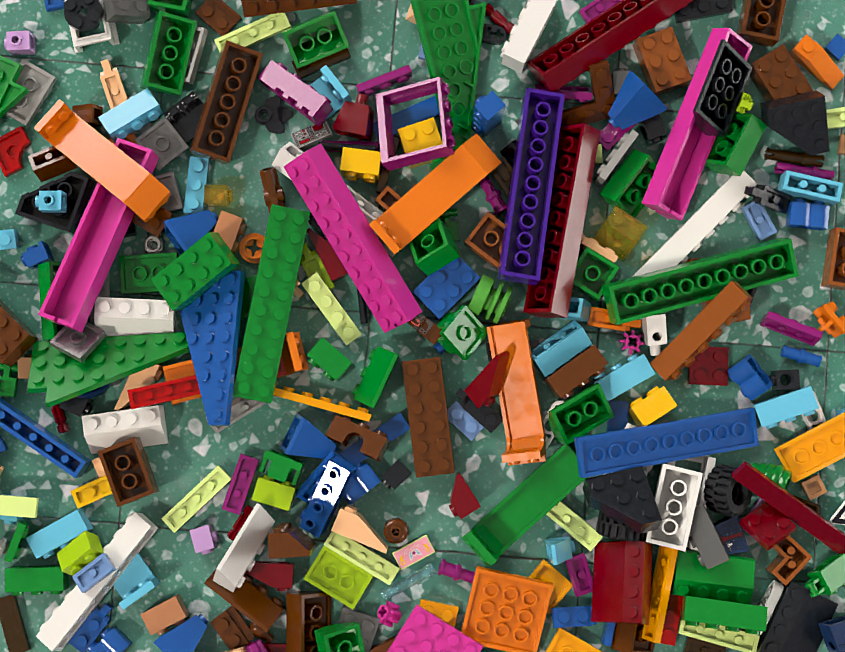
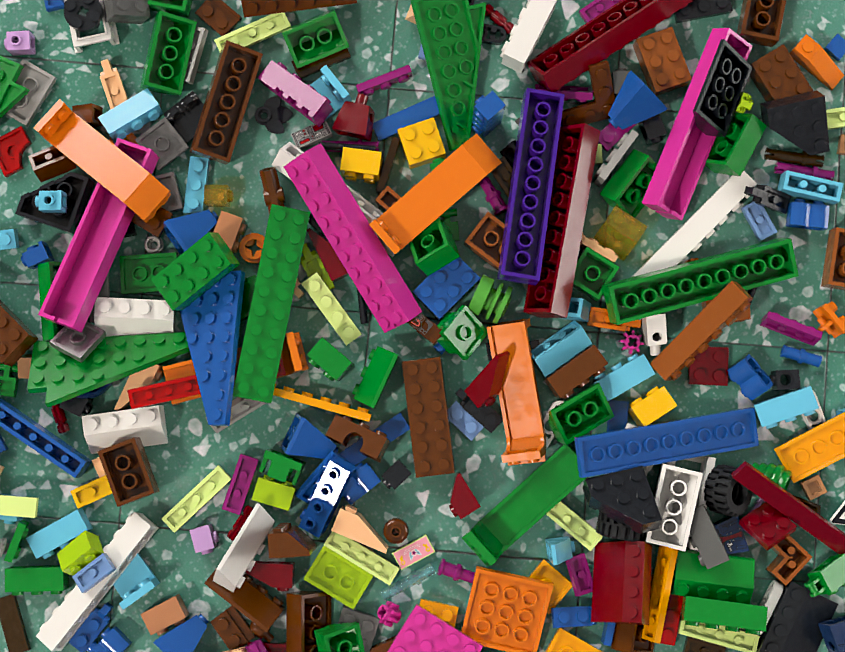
(386, 99): magenta window -> none

